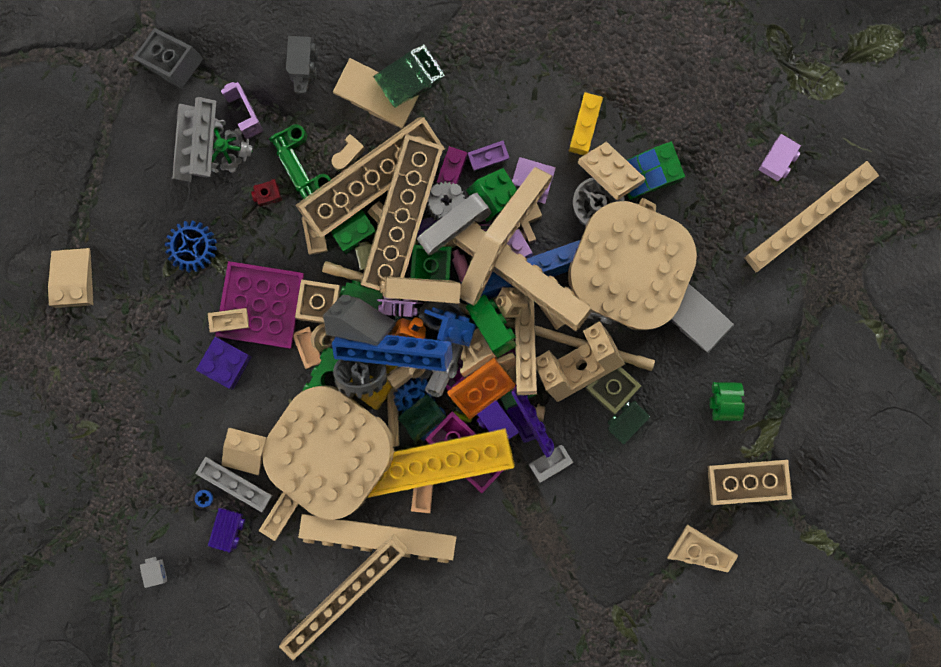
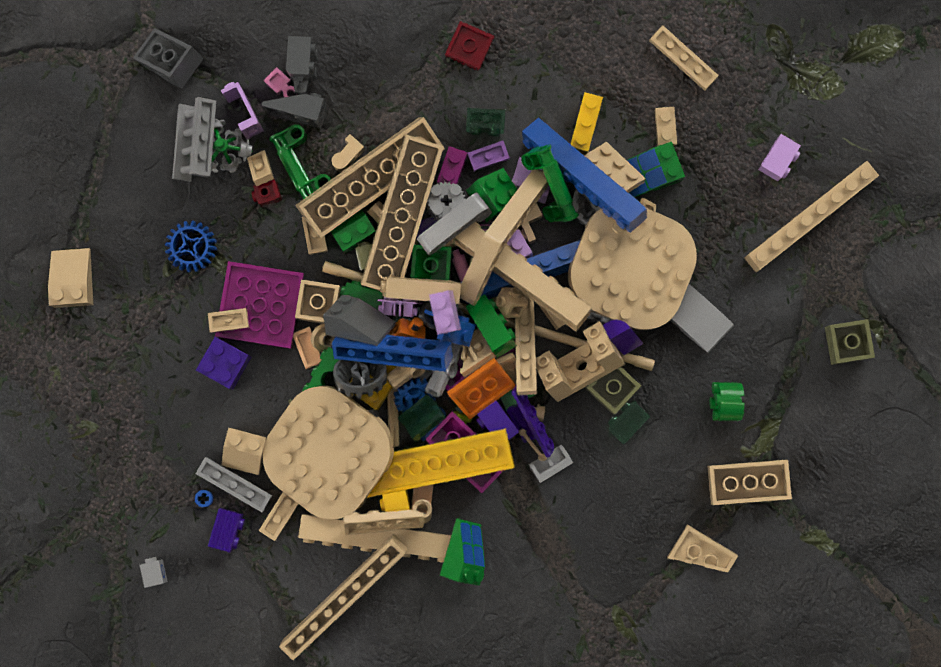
(260, 168): none -> tan plate
(279, 82): none -> bright pink plate
(299, 108): none -> dark grey slope
(362, 90): tan slope -> none
(388, 521): none -> tan hinge
(395, 501): none -> yellow brick
(409, 76): clear green slope -> none
(445, 312): none -> lavender brick
(465, 554): none -> green slope
(469, 45): none -> dark red plate
(485, 121): none -> clear green brick
(522, 432): none -> tan hinge
(562, 207): none -> green piece
(587, 177): none -> blue brick
(622, 336): none -> dark purple brick
(665, 125): none -> tan plate
(683, 58): none -> tan plate
(849, 342): none -> olive brick

